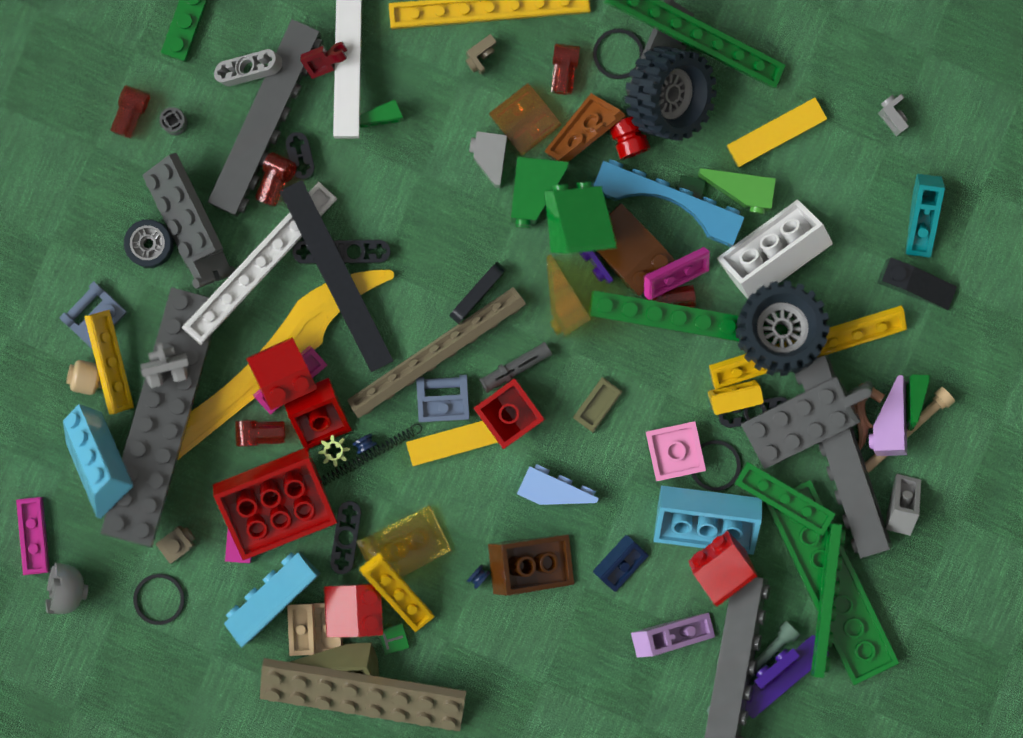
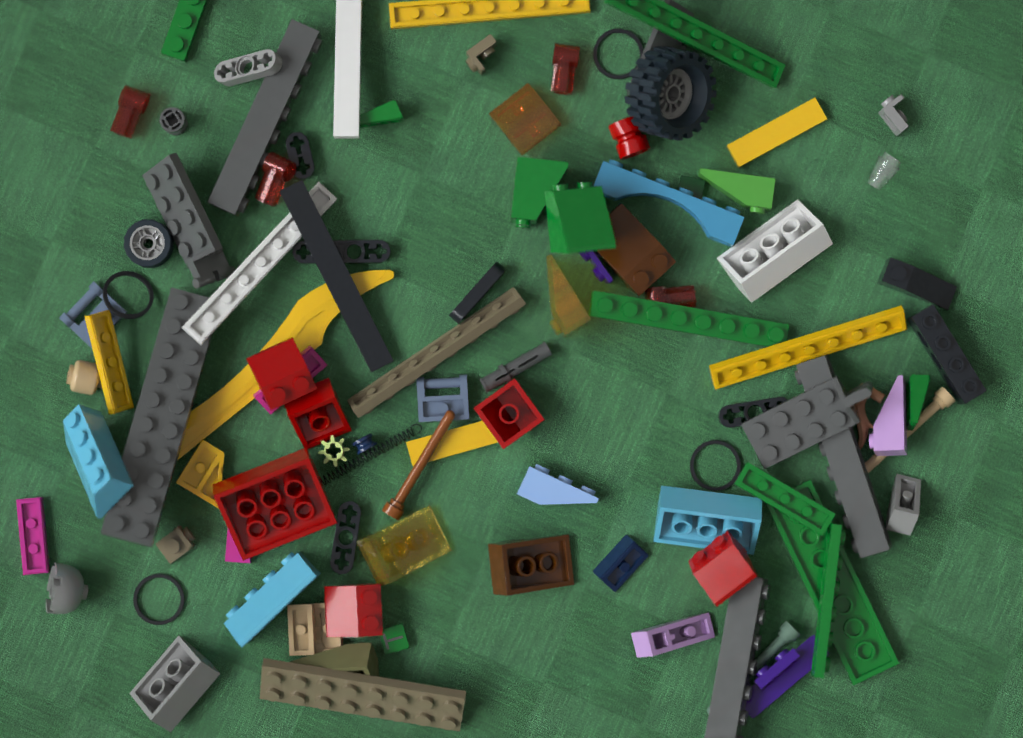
(142, 279): none -> black piece
(153, 369): light grey hips -> none
(174, 684): none -> light grey slope
(203, 471): none -> yellow wing
(254, 433): clear red piece -> none
(320, 61): dark red plate -> none
(395, 506): none -> dark orange piece
(397, 592): yellow tile -> none
(478, 576): dark blue bush -> none
(489, 154): light grey slope -> none
(583, 128): dark orange wing -> none
(597, 404): olive tile -> none
(675, 451): bright pink plate -> none
(676, 273): dark pink tile -> none
(735, 397): yellow slope -> none
(788, 300): black wheel -> none
(883, 170): none -> clear cone
(924, 214): teal slope -> none
(946, 354): none -> black brick

